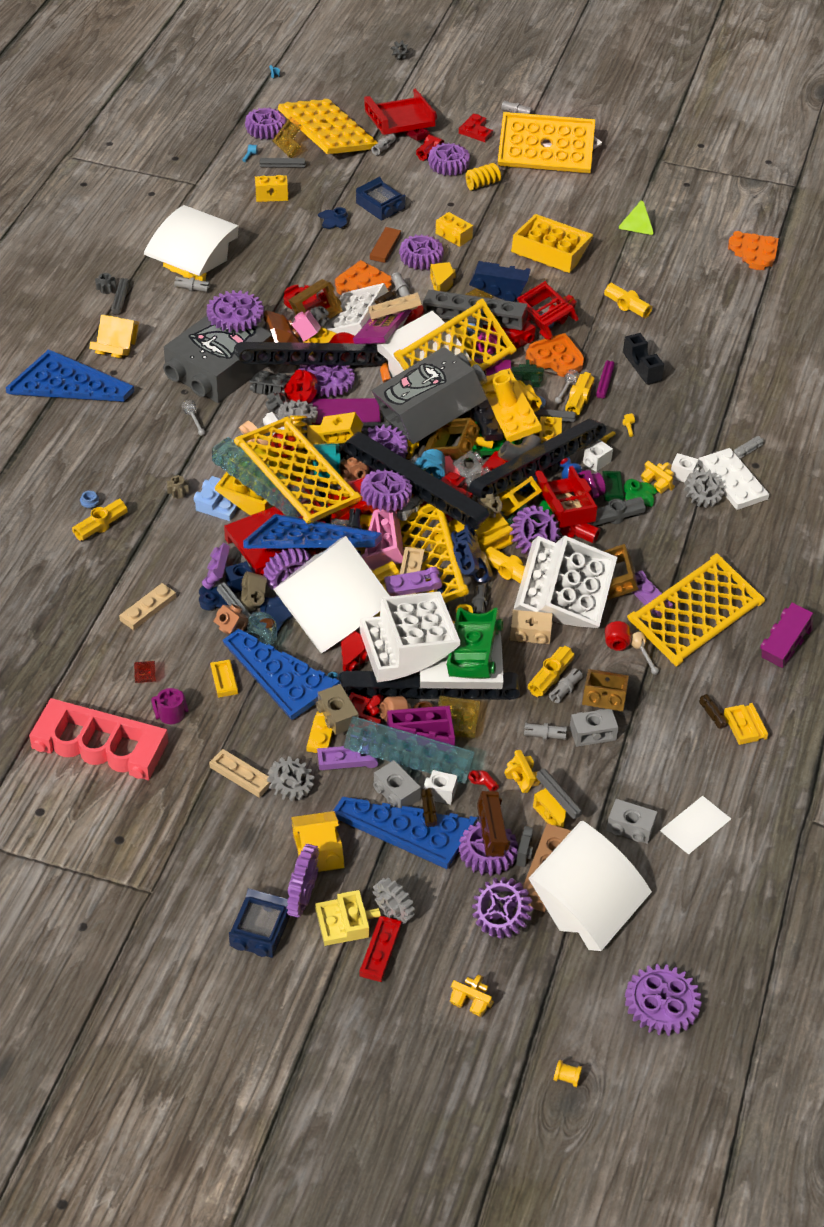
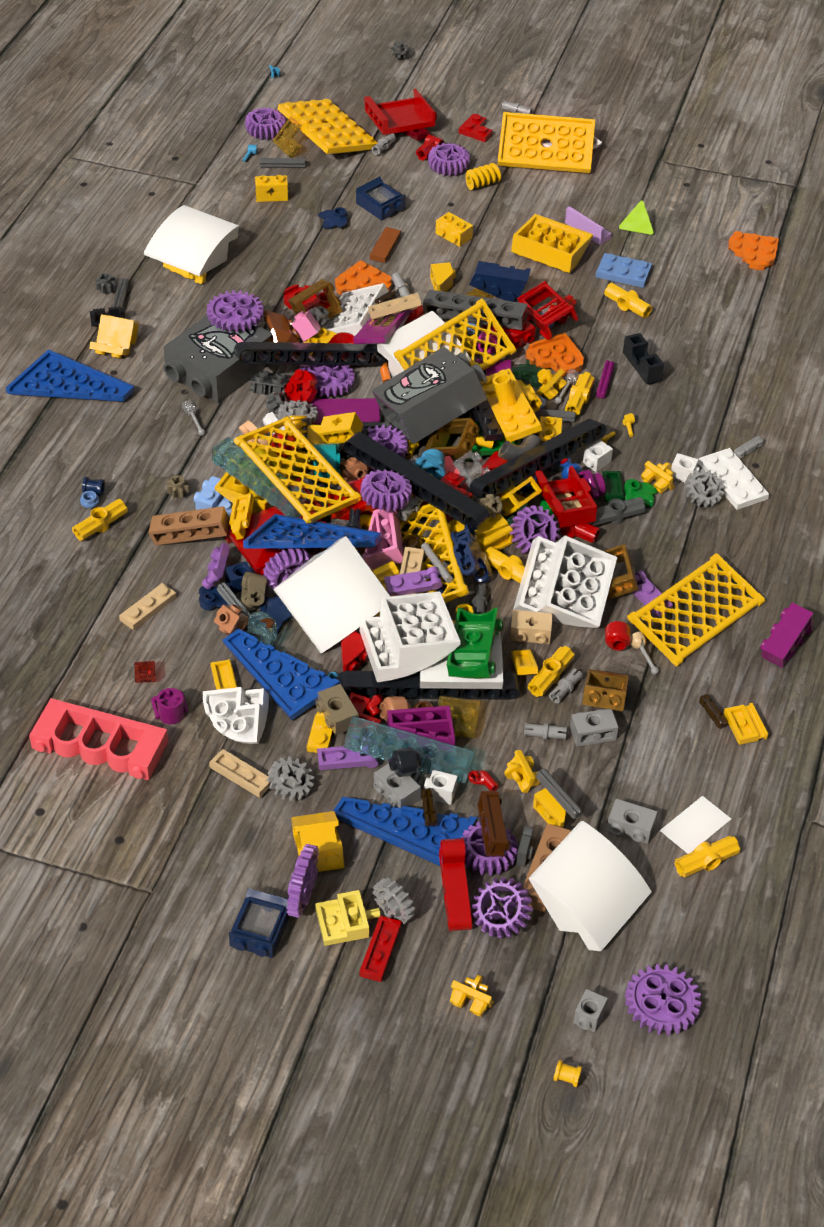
(95, 315): none -> black hinge
(97, 486): none -> dark blue bush
(189, 525): none -> medium nougat brick
(191, 284): light grey pin -> none
(238, 712): none -> white brick
(241, 514): none -> yellow hinge
(405, 762): none -> black head
(412, 541): none -> dark brown tile
(421, 251): medium lavender gear -> none
(436, 562): none -> light grey bar
(455, 884): none -> red beam
(524, 662): none -> yellow tile
(549, 380): none -> yellow hips
(581, 222): none -> lavender panel
(590, 1002): none -> light grey brick
(623, 270): none -> medium blue plate
(707, 856): none -> yellow piece

